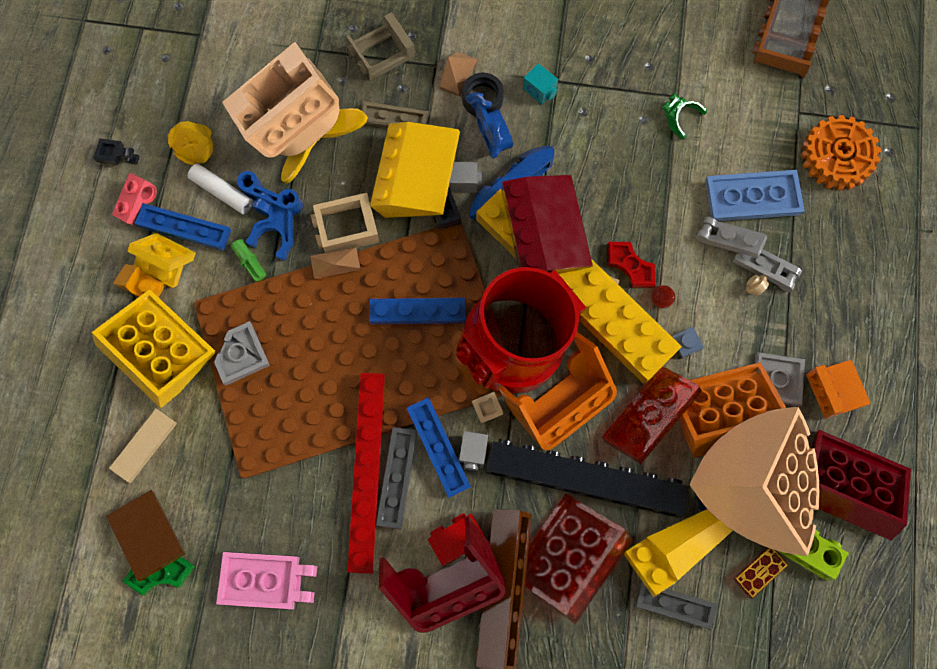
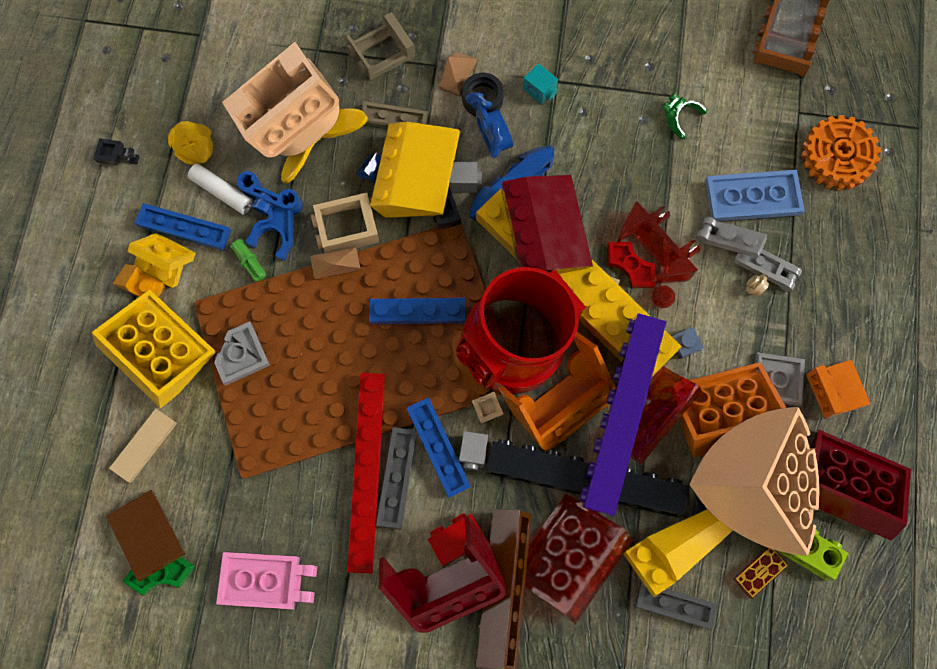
(134, 193): coral plate -> none
(368, 168): none -> blue tile
(624, 414): none -> dark purple brick
(647, 229): none -> clear red hose

